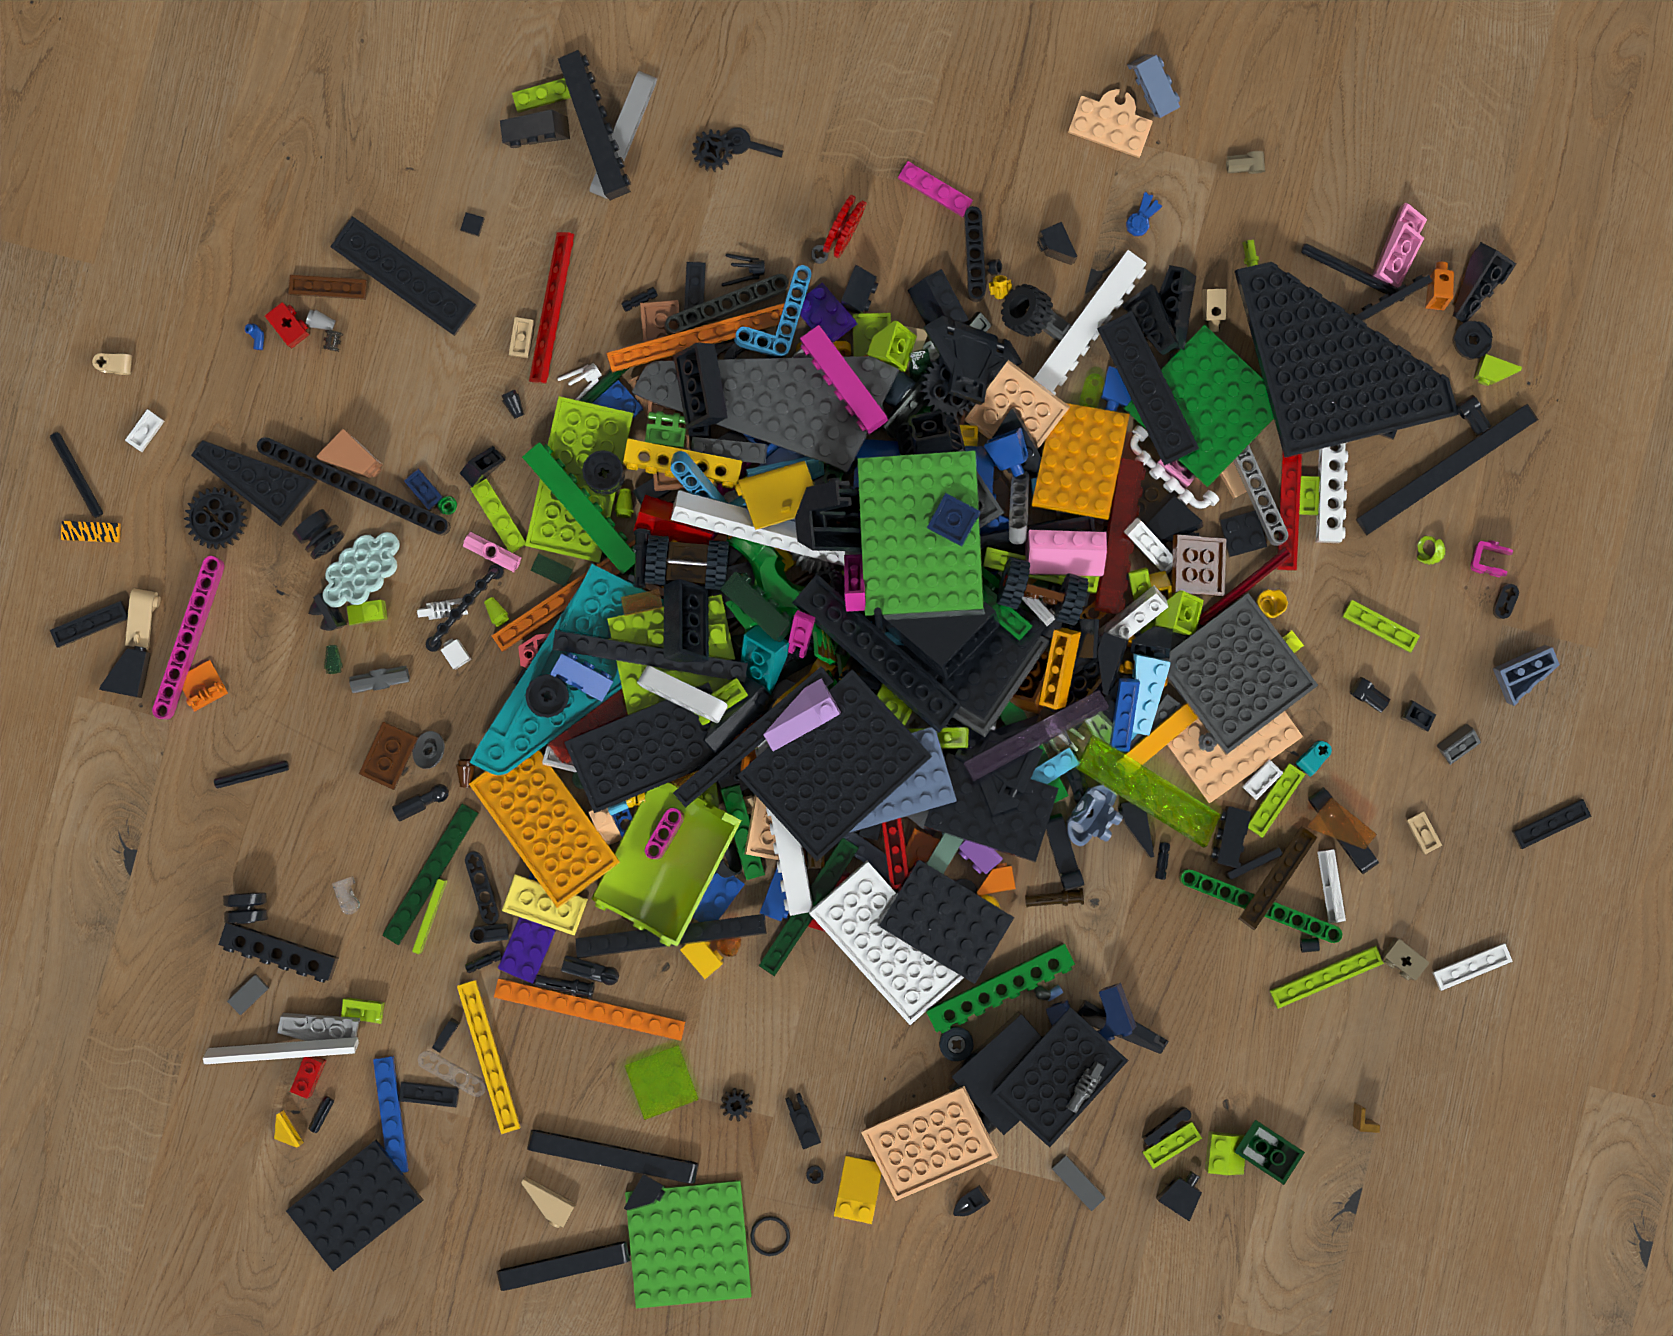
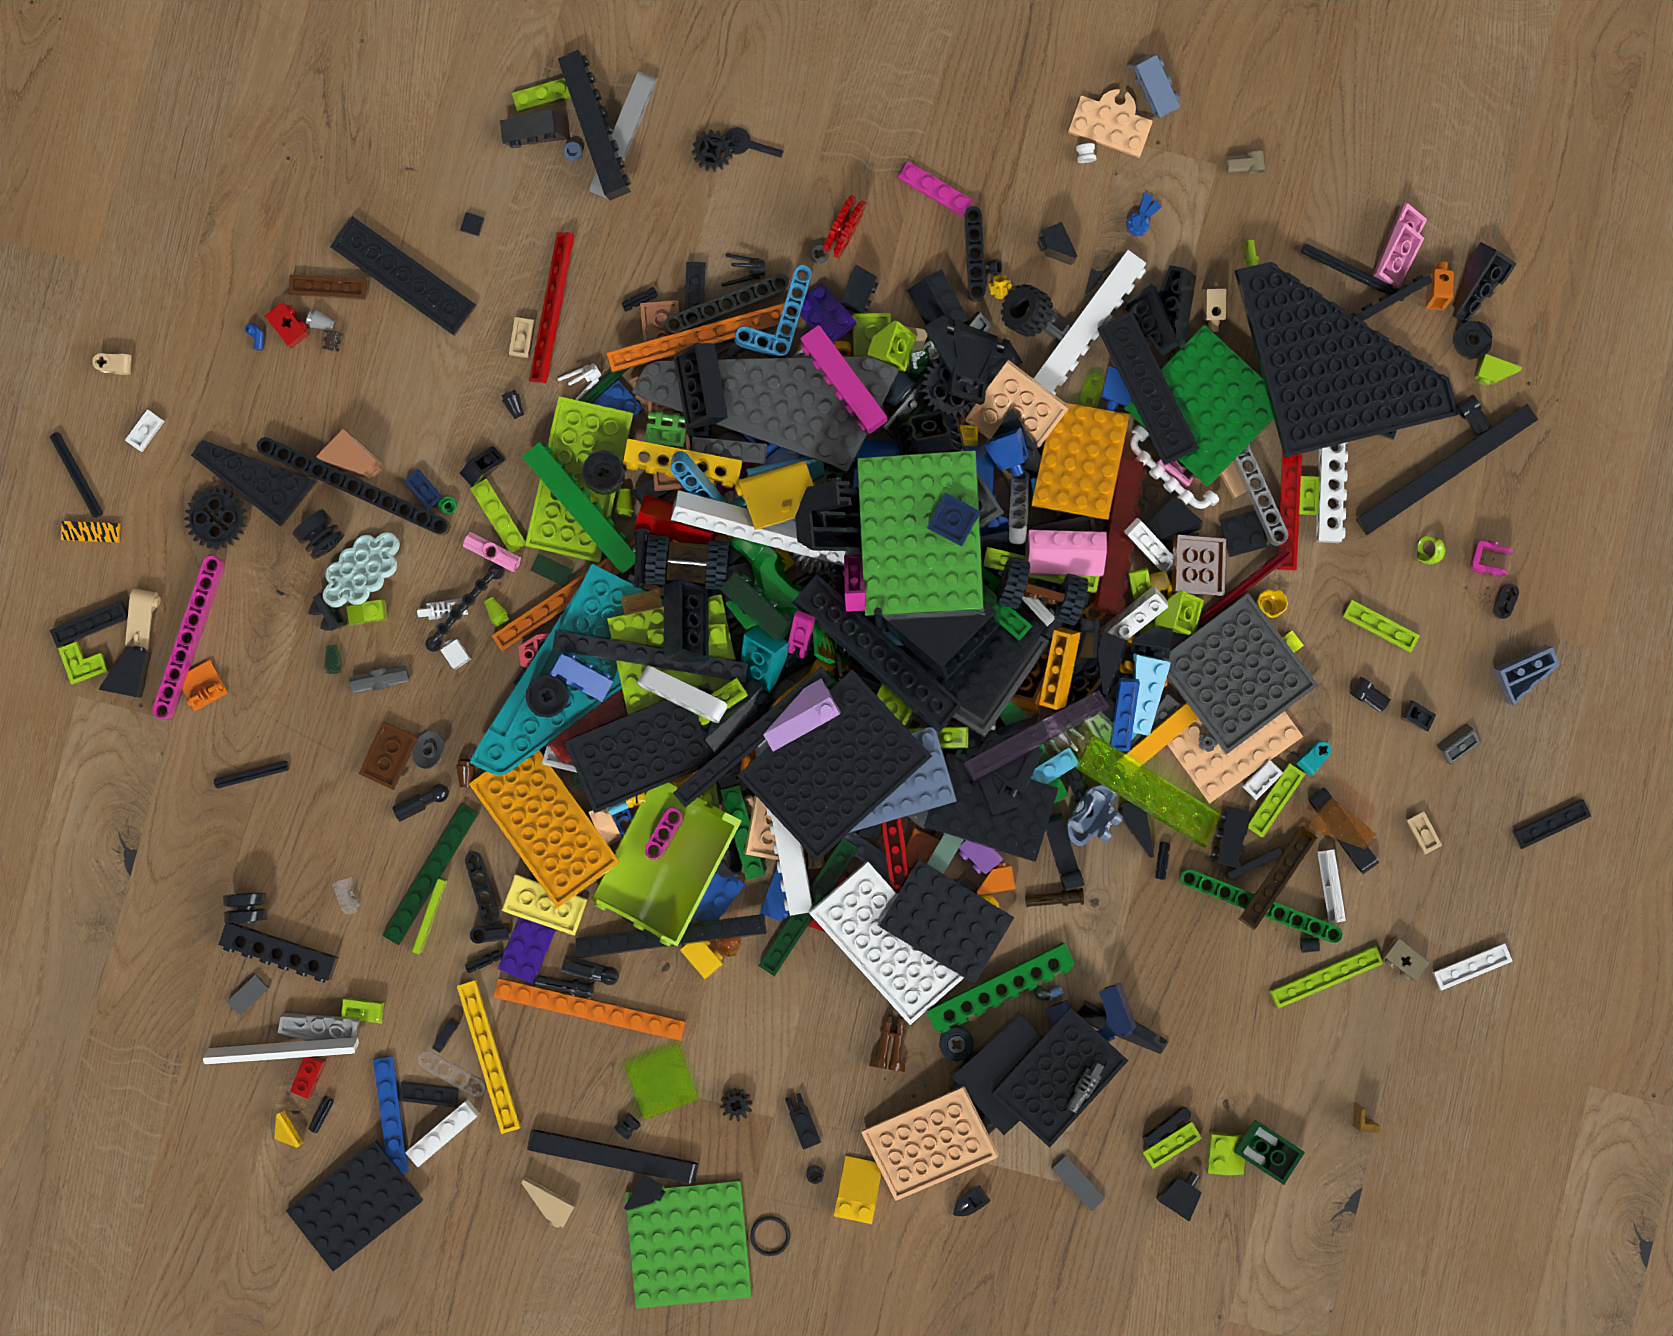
(77, 667): none -> lime plate
(442, 1133): none -> white brick
(563, 1266): black beam -> none
(573, 151): none -> sand blue tile
(627, 1126): none -> black wheel
(880, 1060): none -> reddish brown piece
(1086, 153): none -> white wheel

